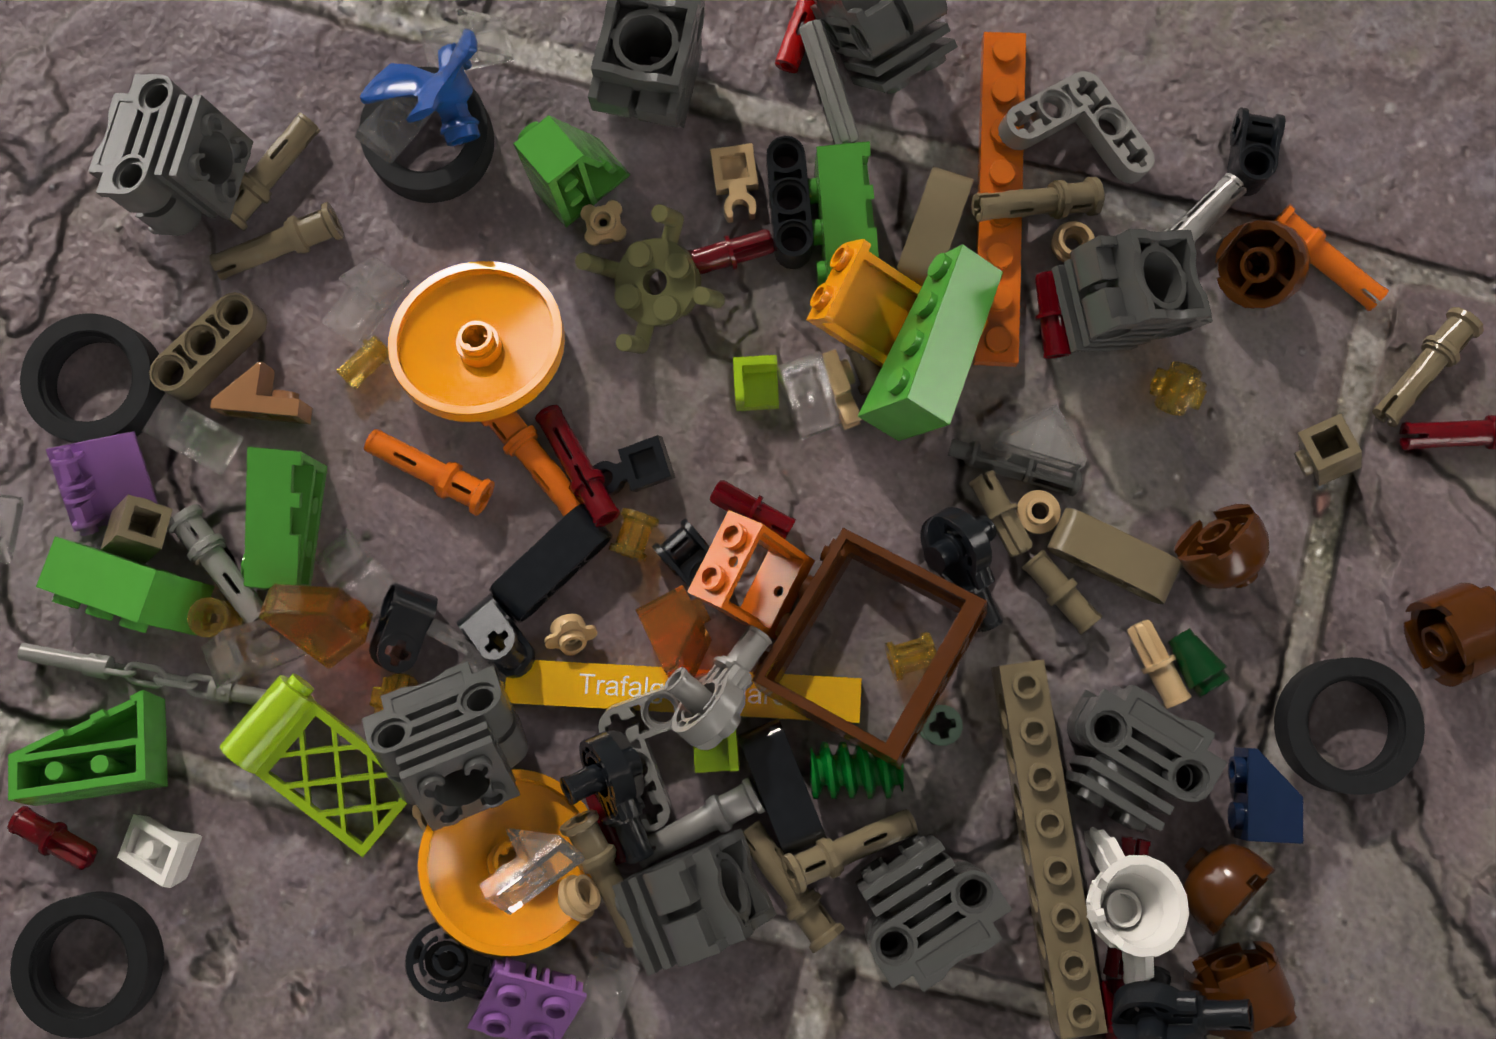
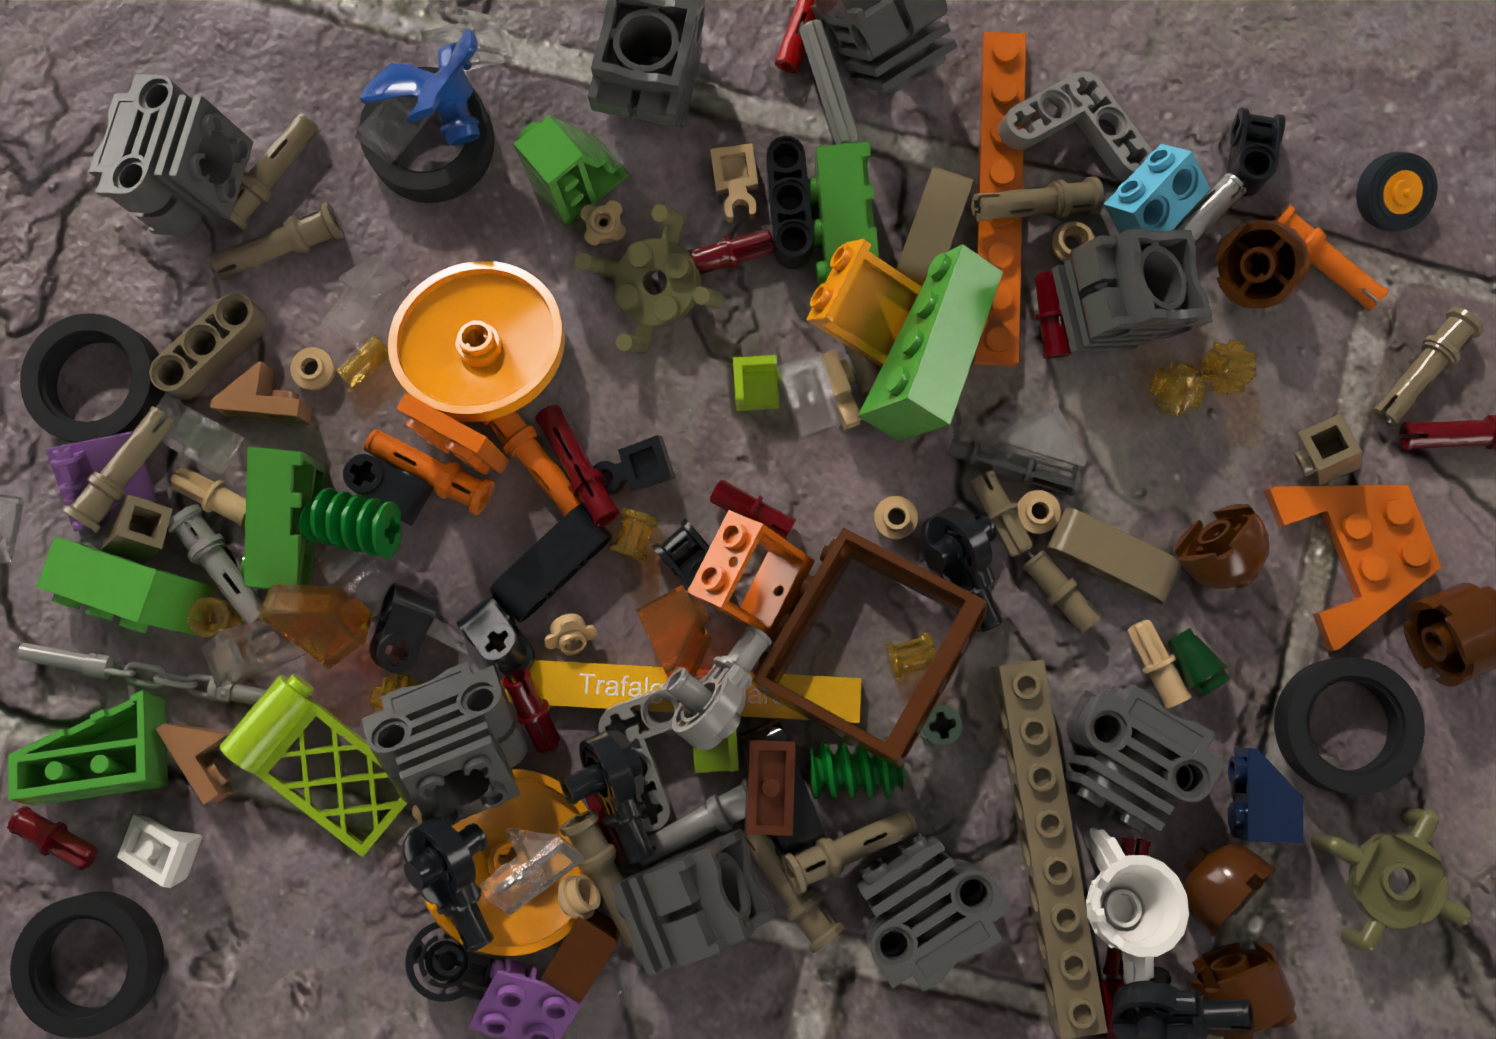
(109, 484): none -> dark tan pin
(192, 751): none -> medium nougat slope
(211, 494): none -> tan axle
(323, 374): none -> tan plate
(352, 523): none -> green piece
(389, 485): none -> black piece
(448, 875): none -> black pin
(450, 435): none -> orange plate
(532, 710): none -> dark red axle
(582, 956): none -> reddish brown slope
(770, 787): none -> copper plate
(892, 531): none -> tan plate
(1158, 191): none -> medium azure brick
(1229, 367): none -> clear yellow gear
(1369, 876): none -> olive plate
(1377, 543): none -> orange wing
(1396, 191): none -> black wheel

